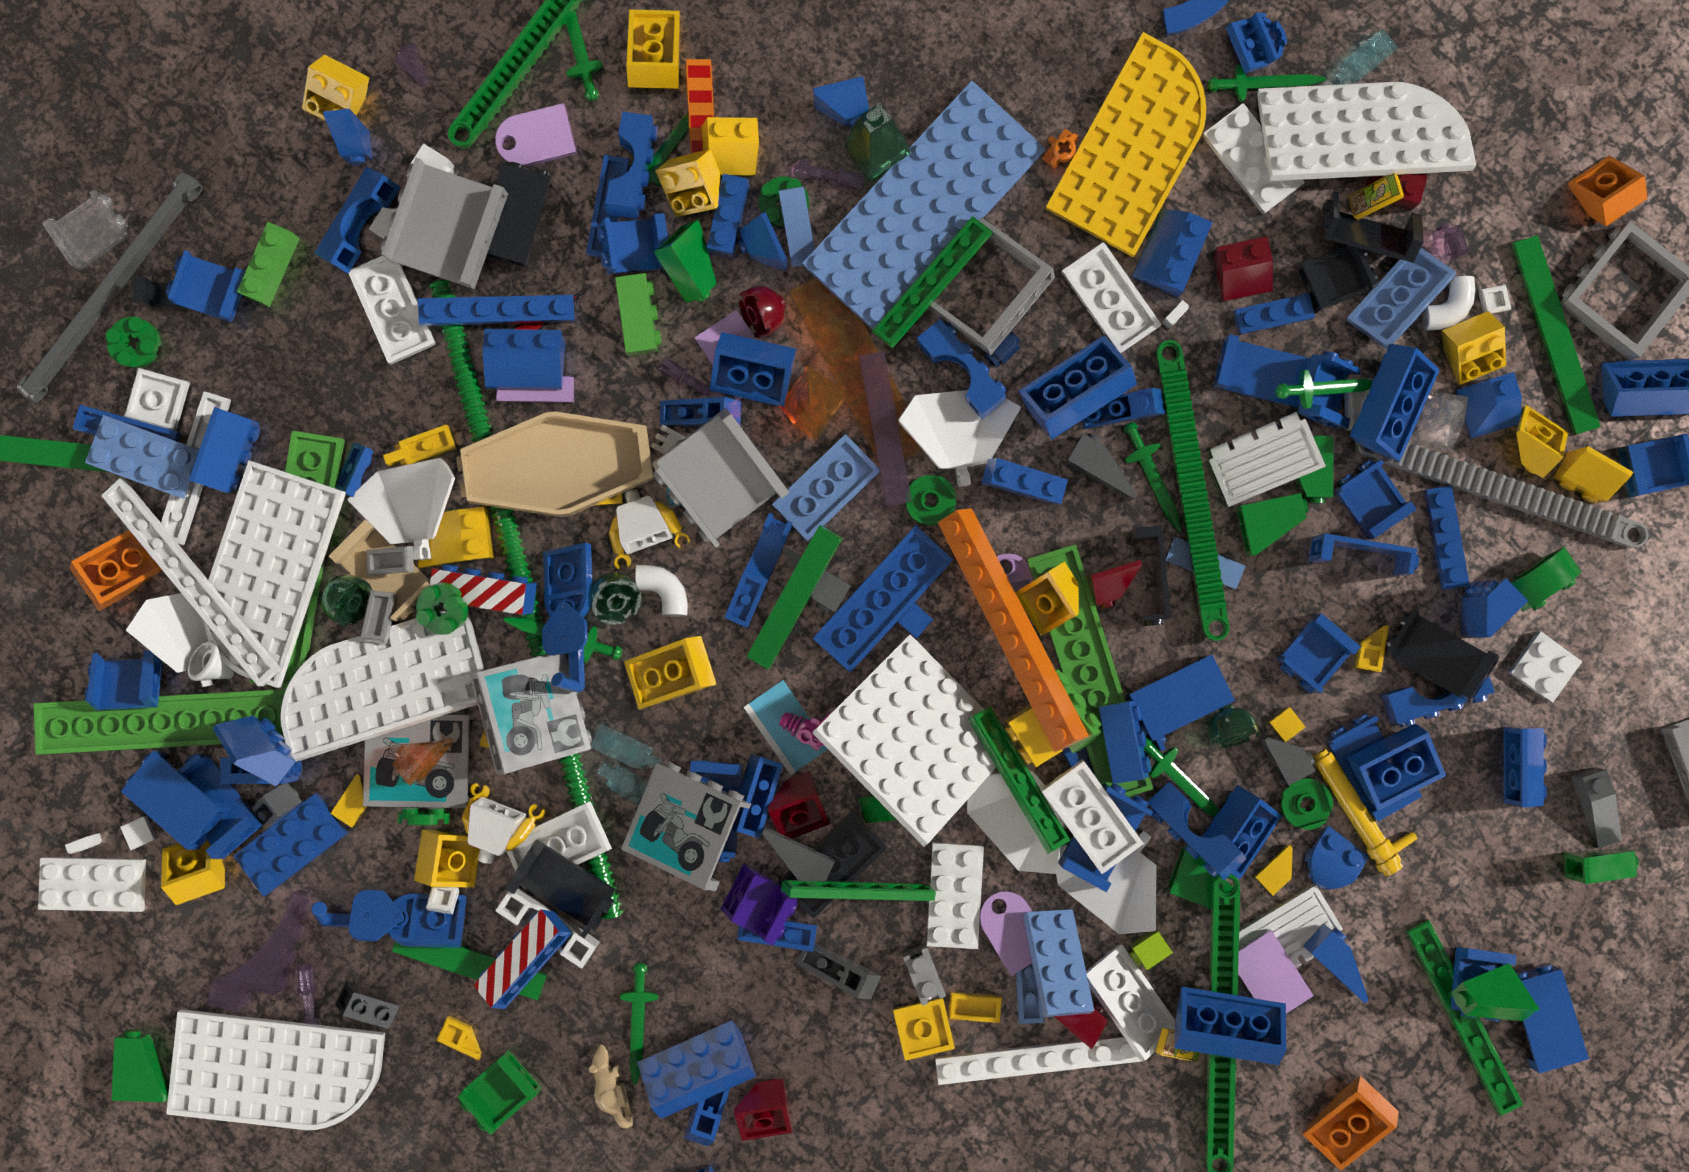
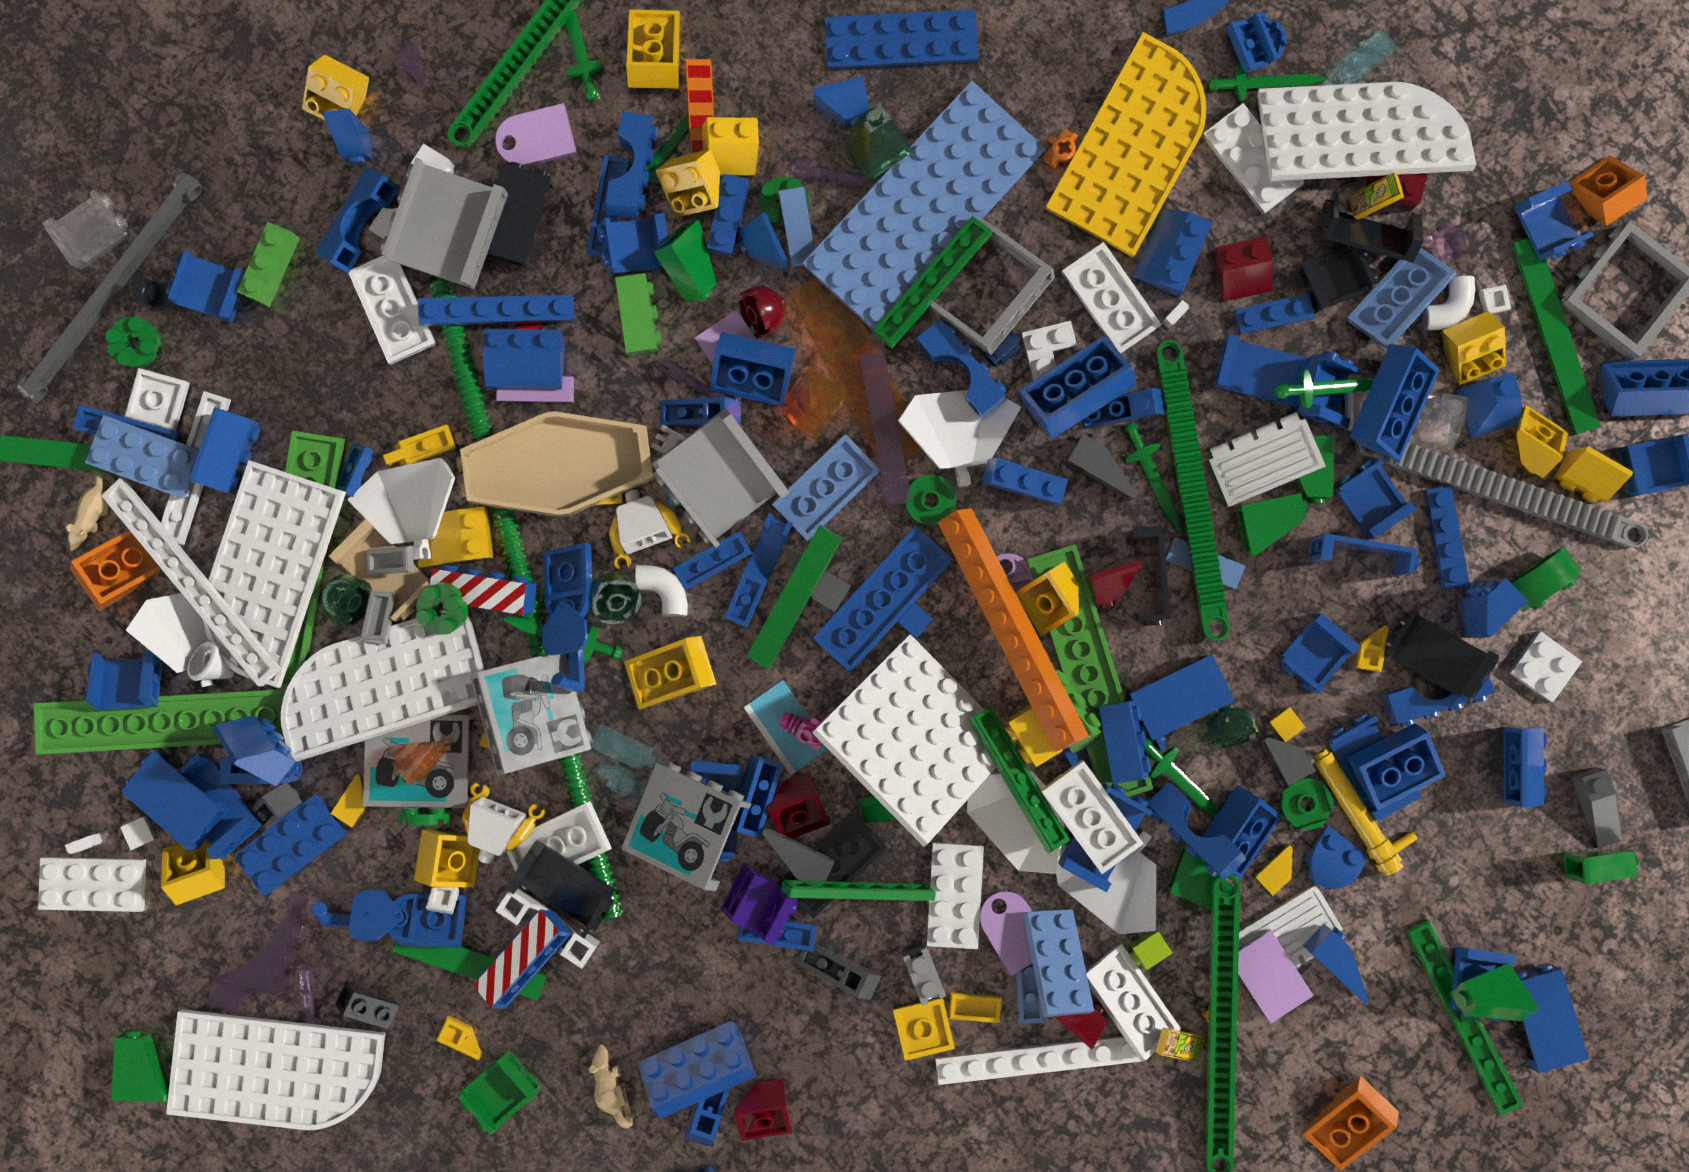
(90, 509): none -> tan animal
(638, 998): green sword -> none
(712, 561): none -> blue plate
(901, 39): none -> blue plate
(1041, 344): none -> white plate
(1231, 1026): blue slope -> none
(1549, 223): none -> blue panel

